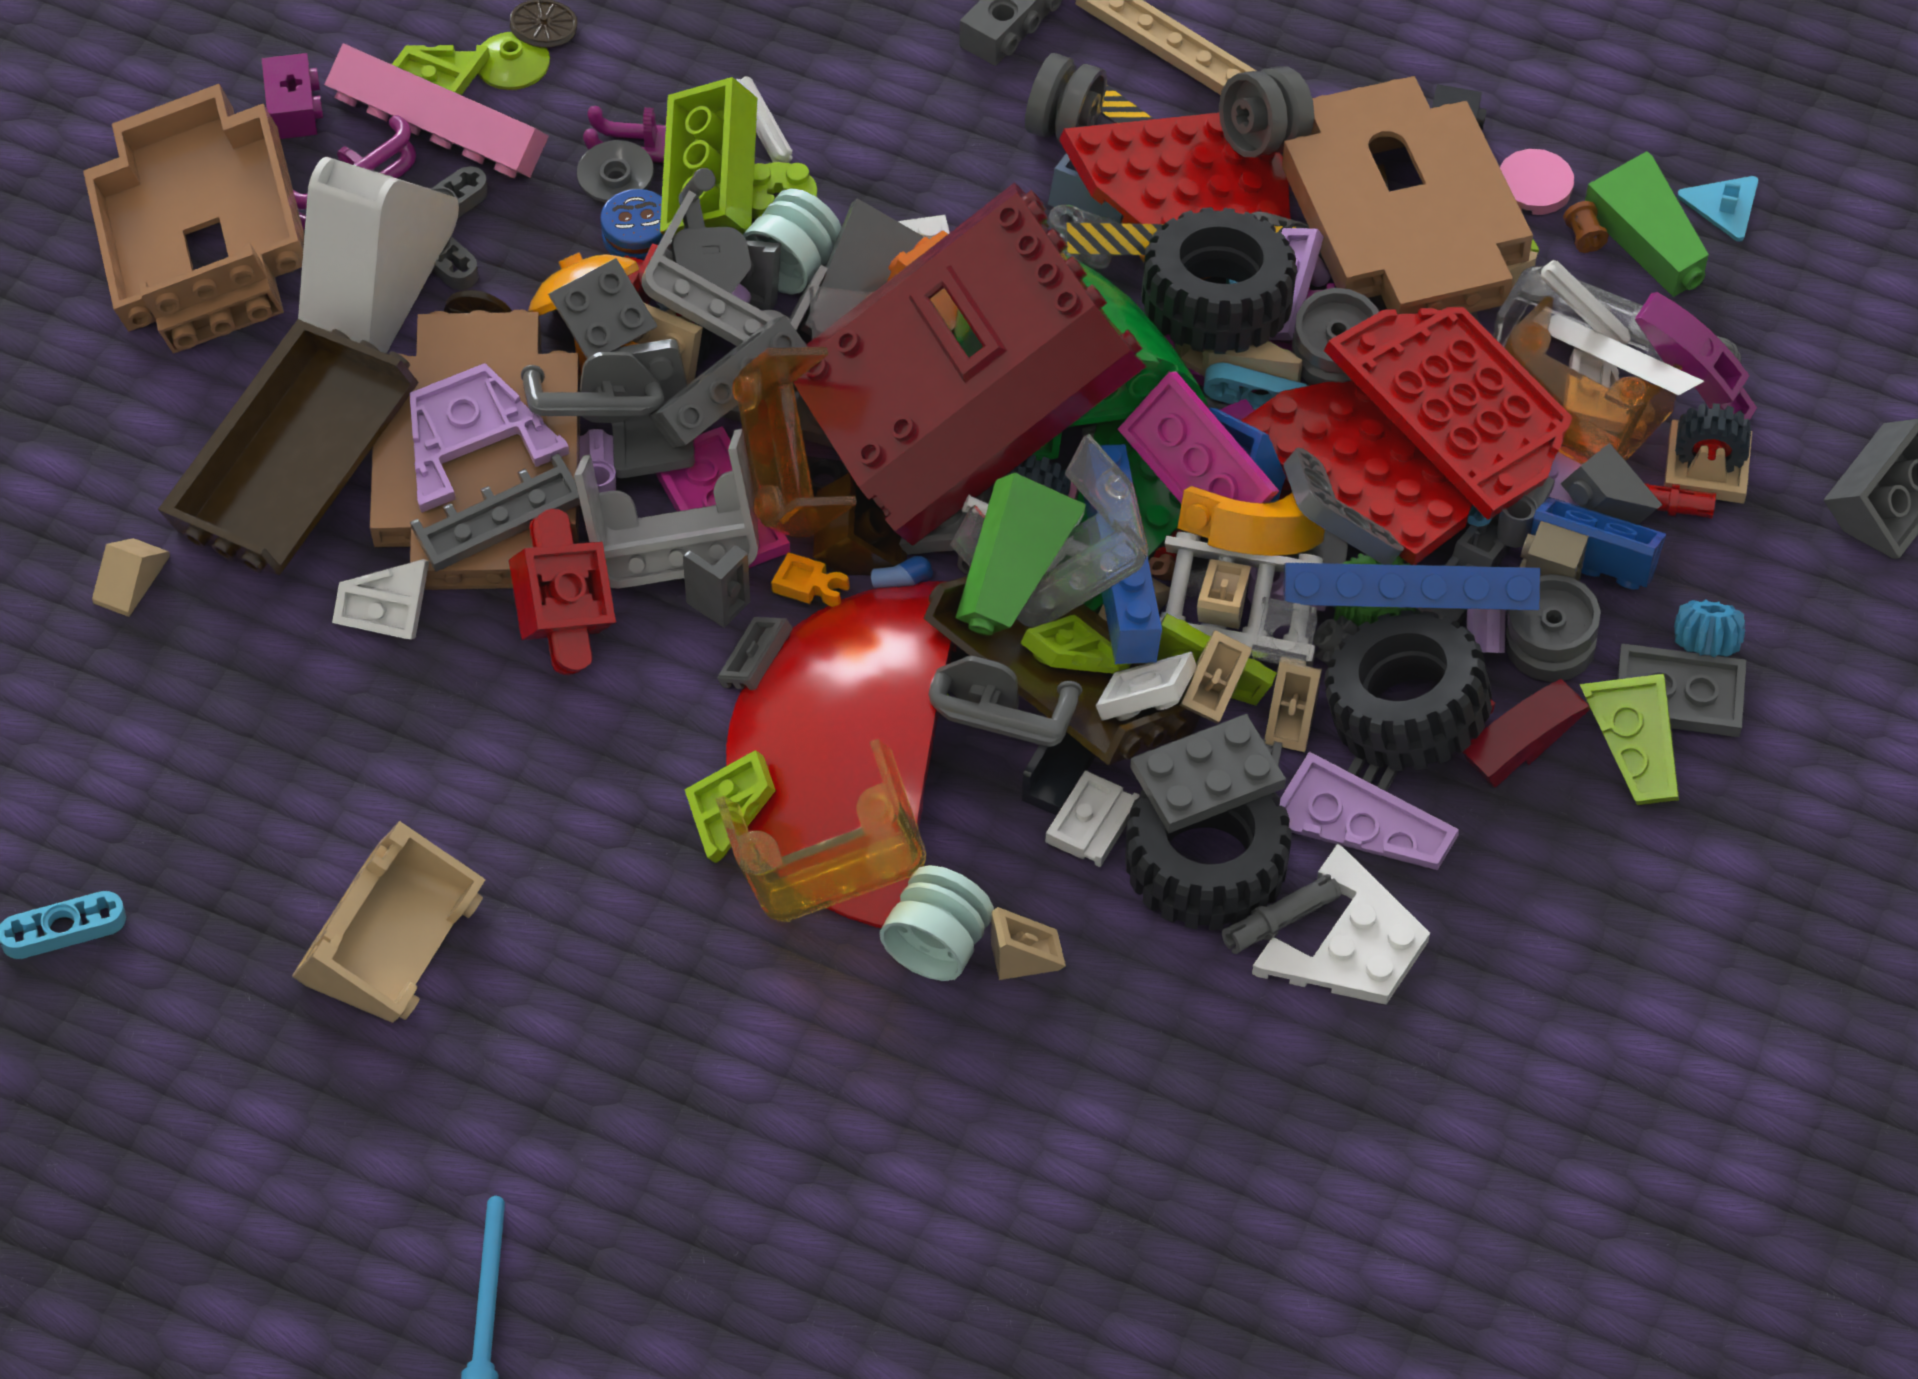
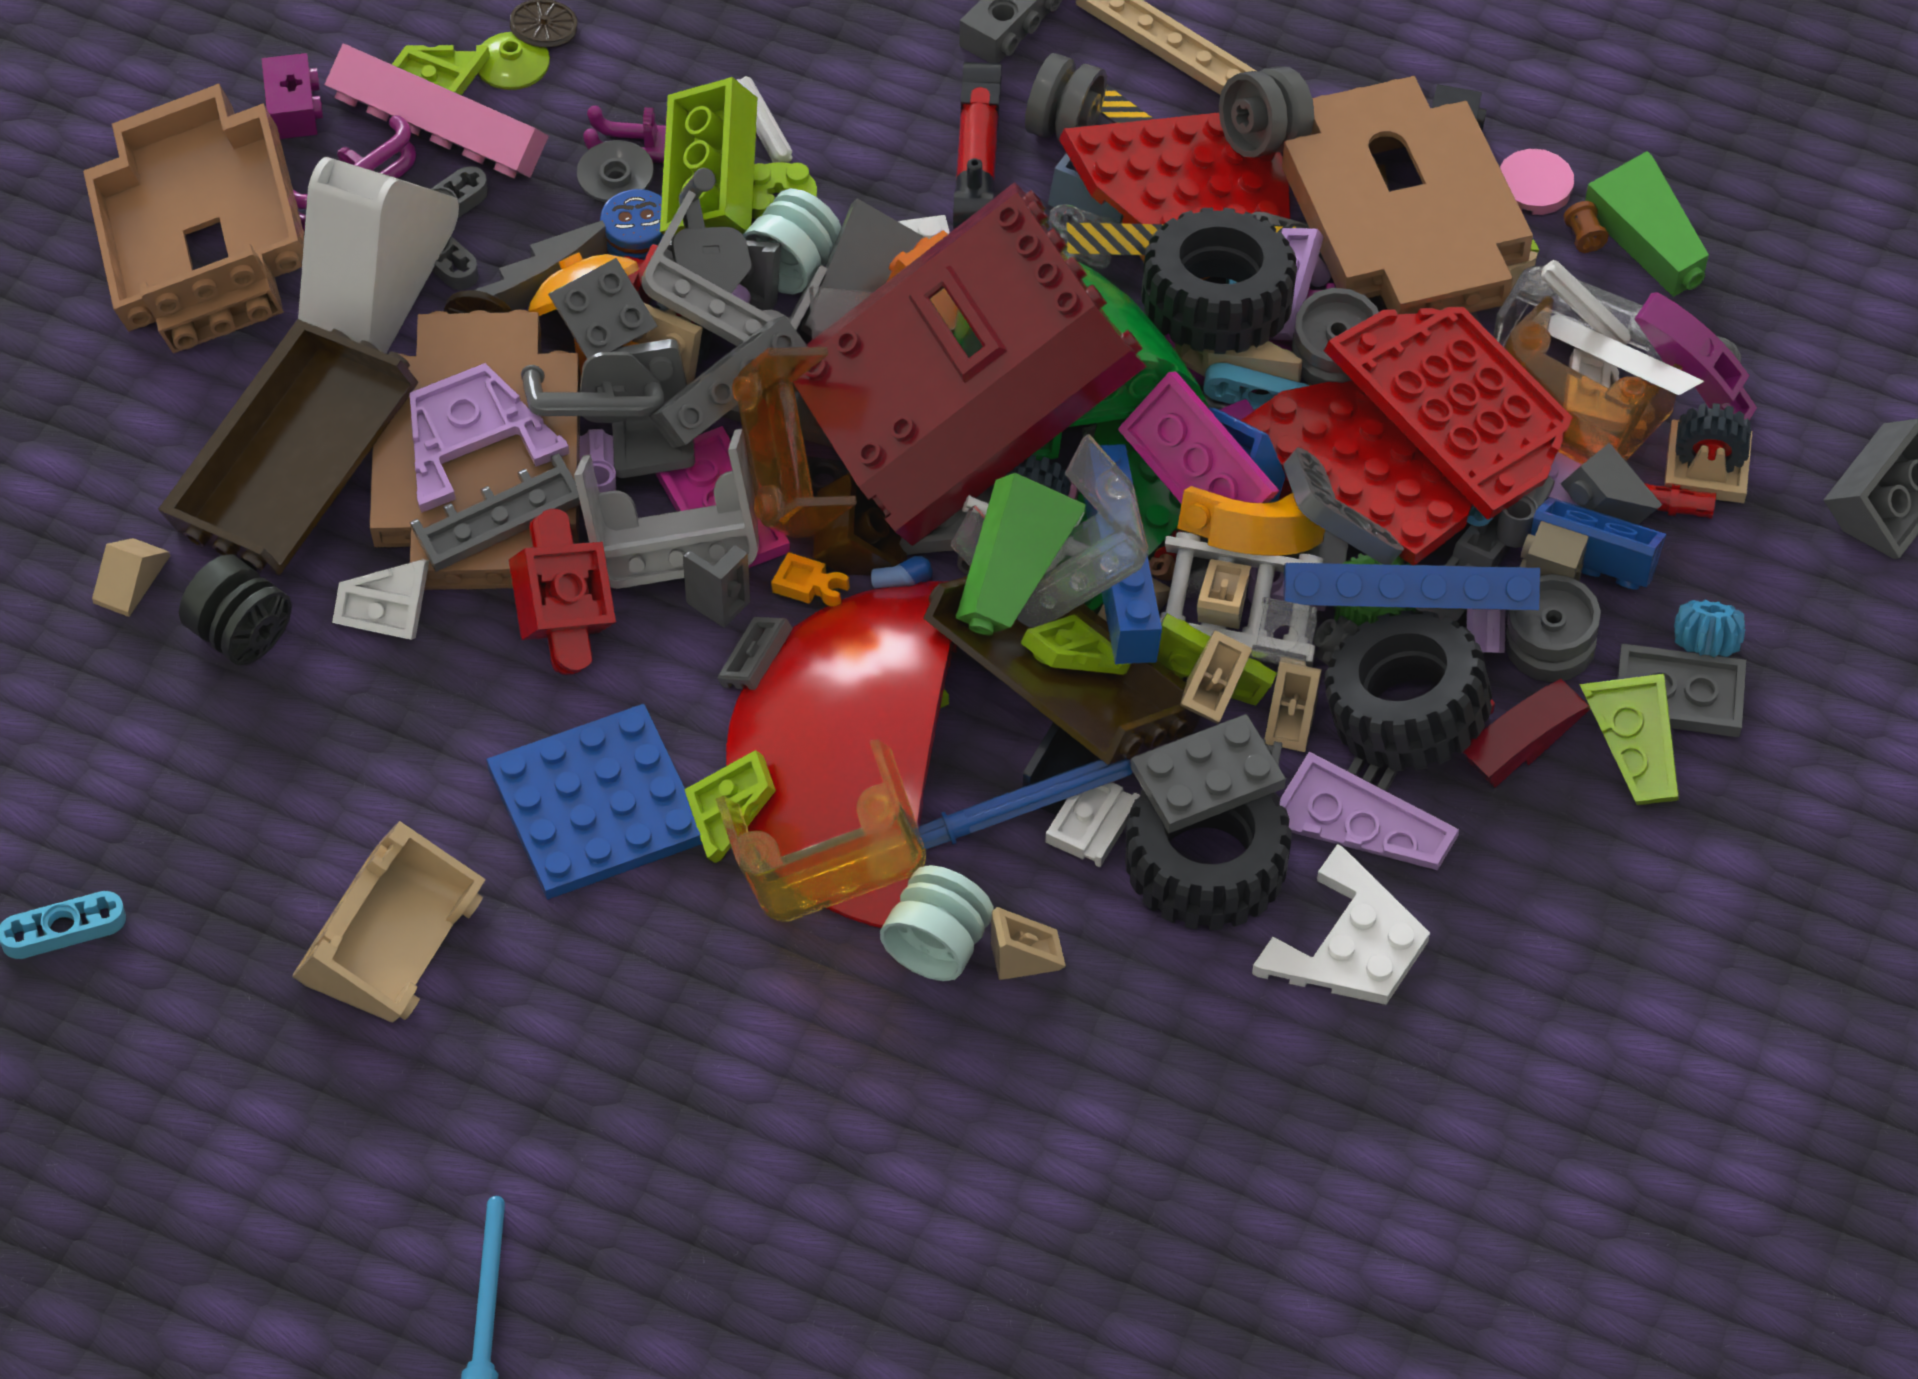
(235, 609): none -> pearl dark grey wheel
(522, 279): none -> dark grey slope
(595, 801): none -> blue plate
(977, 139): none -> piece
(990, 701): dark grey piece -> none
(1021, 801): none -> blue axle
(1146, 686): white plate -> none
(1268, 920): dark grey pin -> none
(1723, 203): medium azure piece -> none

